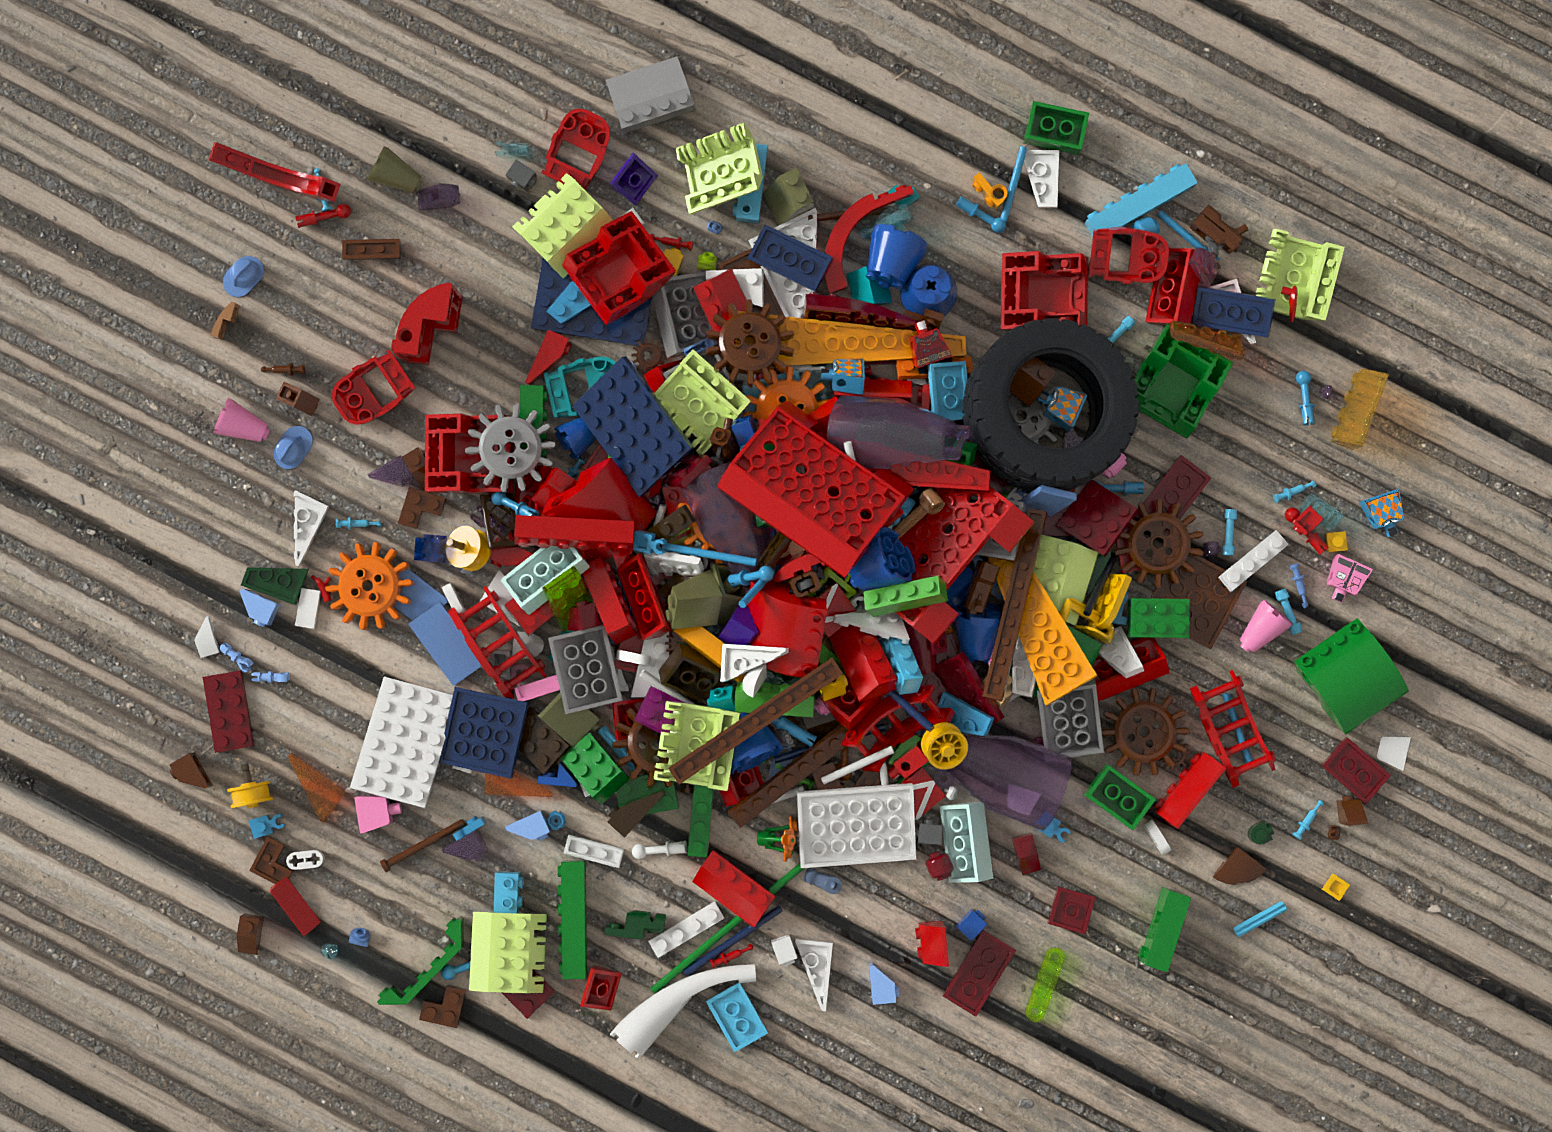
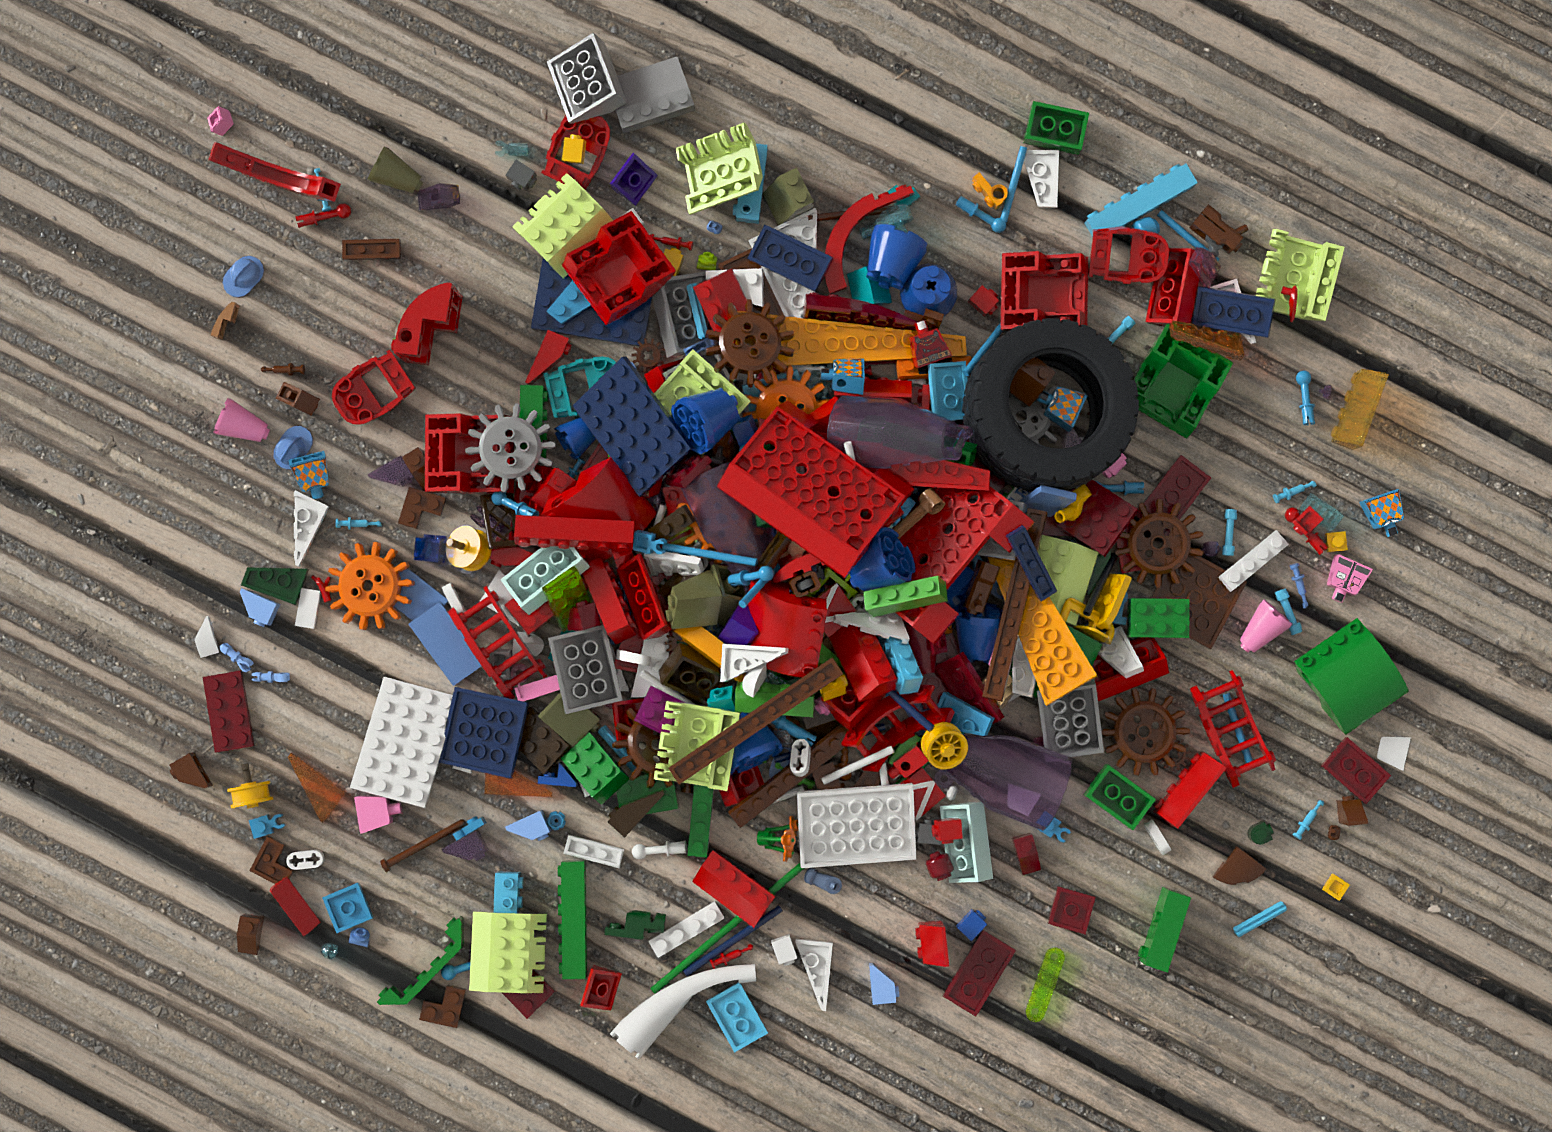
(220, 121): none -> bright pink slope
(311, 473): none -> dark azure torso
(347, 907): none -> dark azure plate
(574, 149): none -> yellow brick
(586, 80): none -> light grey slope
(698, 312): none -> medium azure axle
(706, 417): none -> blue cone
(796, 757): none -> white beam
(947, 830): none -> red brick
(984, 301): none -> red brick
(985, 347): none -> dark azure bar
(1031, 563): none -> dark blue tile
(1073, 510): none -> yellow arm

